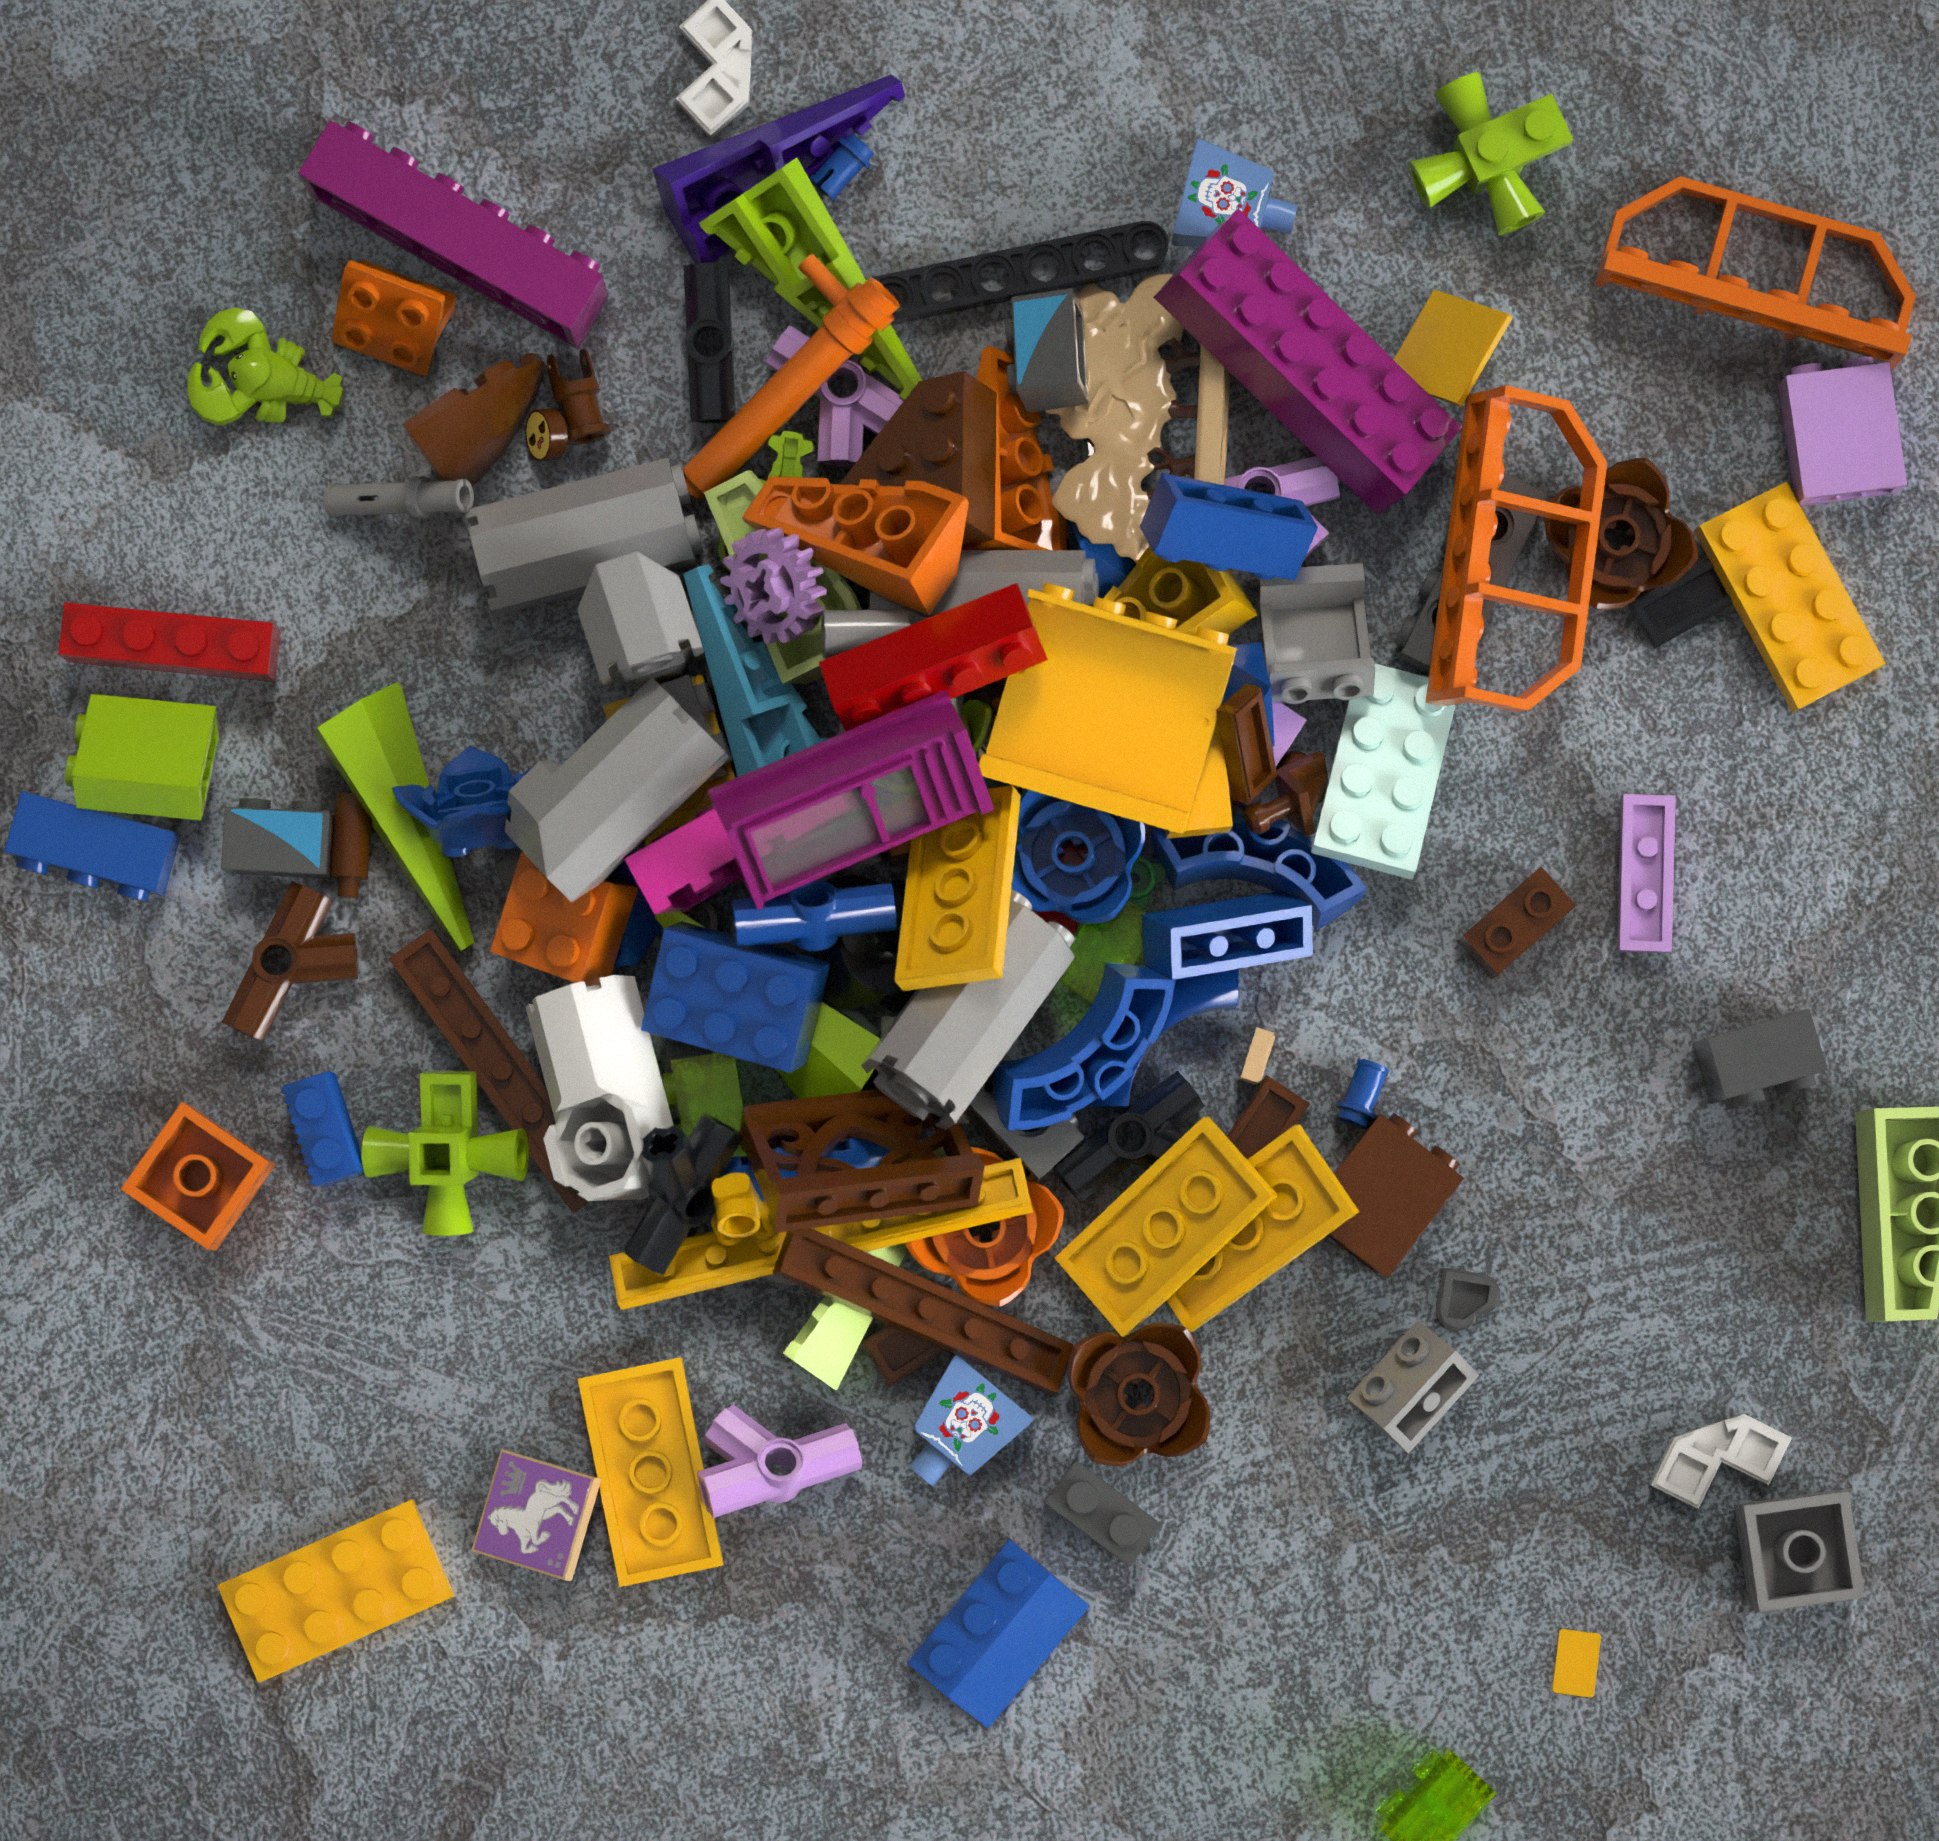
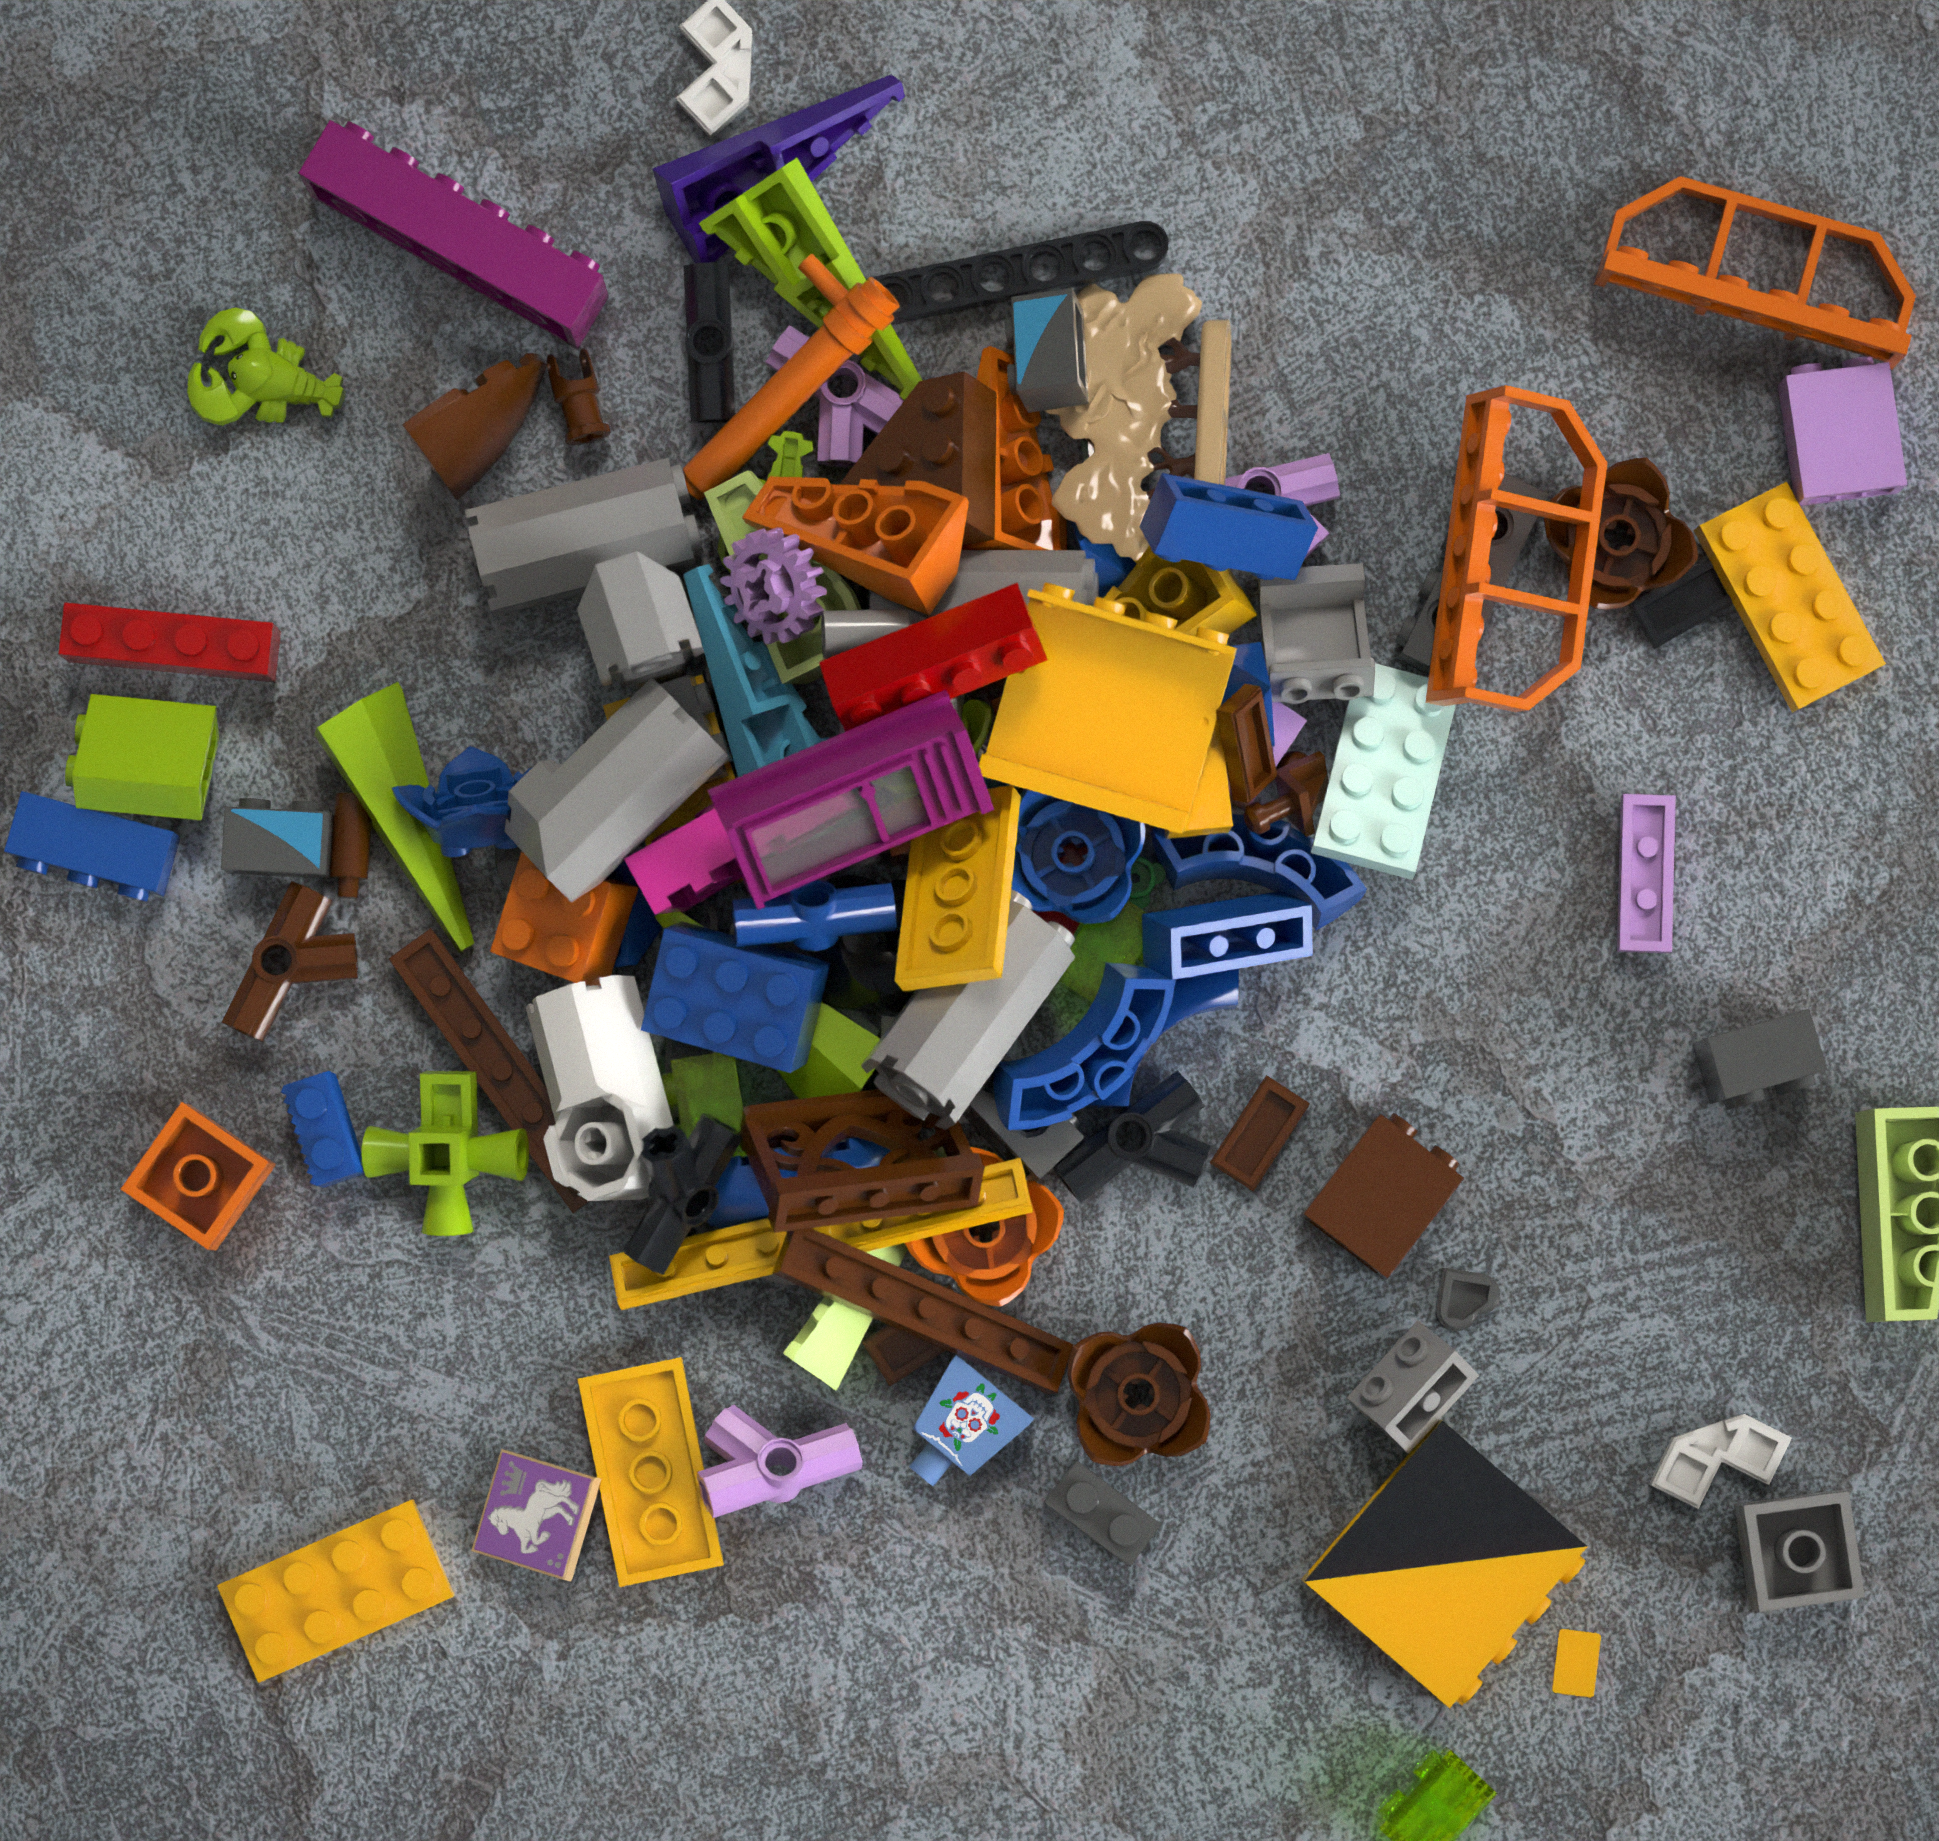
(390, 316): orange bracket -> none
(417, 497): light grey pin -> none
(546, 434): tile -> none
(738, 1210): yellow plate -> none
(842, 166): blue pin -> none
(997, 1633): blue slope -> none
(1165, 1226): yellow plate -> none
(1219, 186): medium blue torso -> none
(1256, 1056): tan tile -> none
(1303, 1213): yellow plate -> none
(1308, 362): magenta brick -> none
(1362, 1094): blue pin -> none
(1446, 1564): none -> panel
(1451, 345): yellow piece -> none
(1491, 152): lime brick -> none
(1516, 923): reddish brown brick -> none

